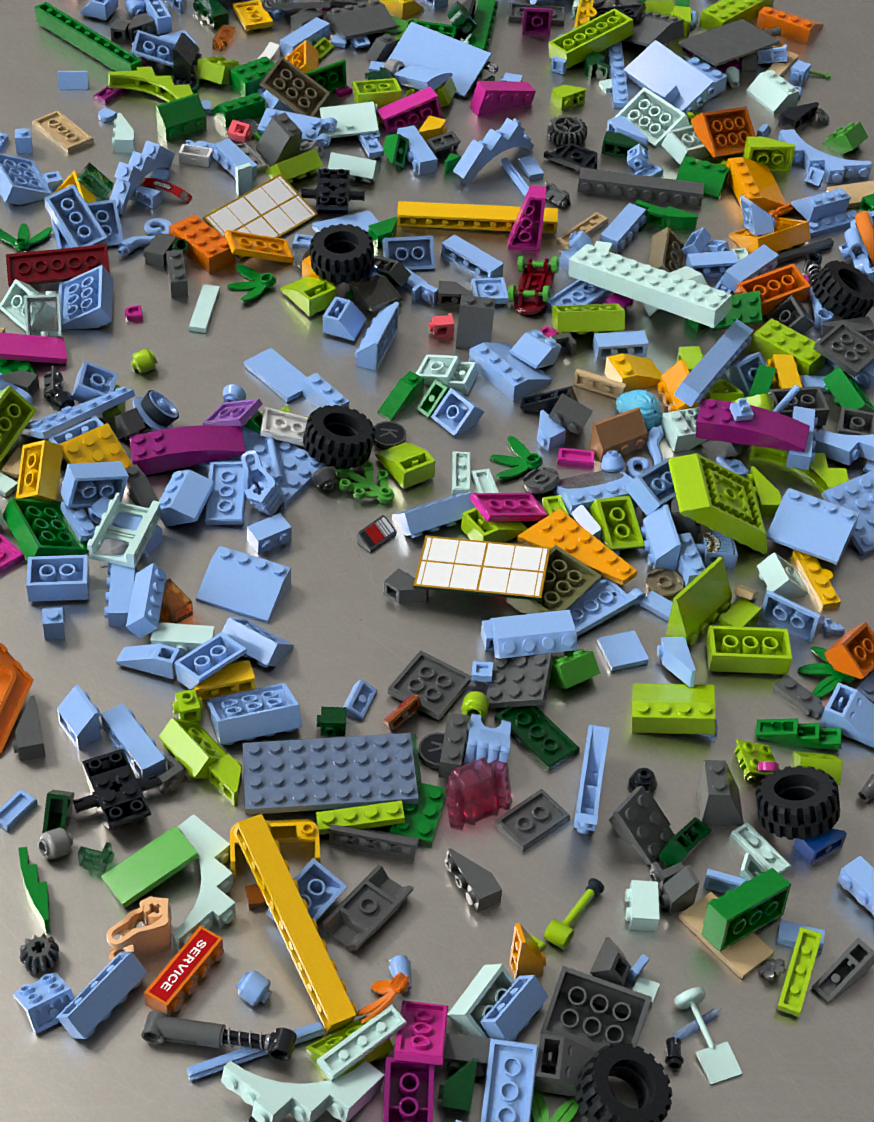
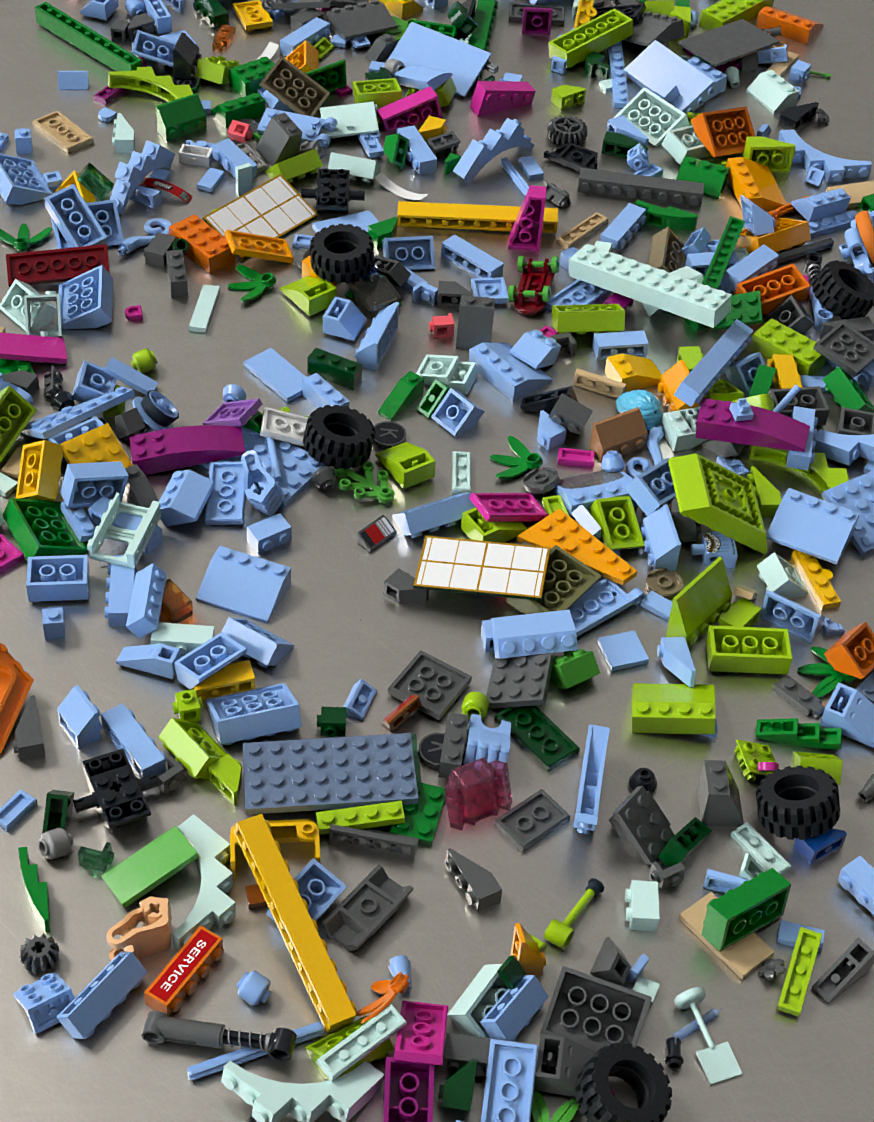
(129, 376): none -> light blue tile
(210, 180): none -> light blue tile
(334, 368): none -> dark green brick
(392, 187): none -> white sticker
(482, 672): light blue tile -> none
(484, 481): light aqua tile -> none
(511, 972): none -> dark green tile
(579, 240): light blue head -> none
(679, 891): dark grey slope -> none
(689, 560): light blue brick -> none
(723, 252): none -> green plate
(846, 139): bright green slope -> none

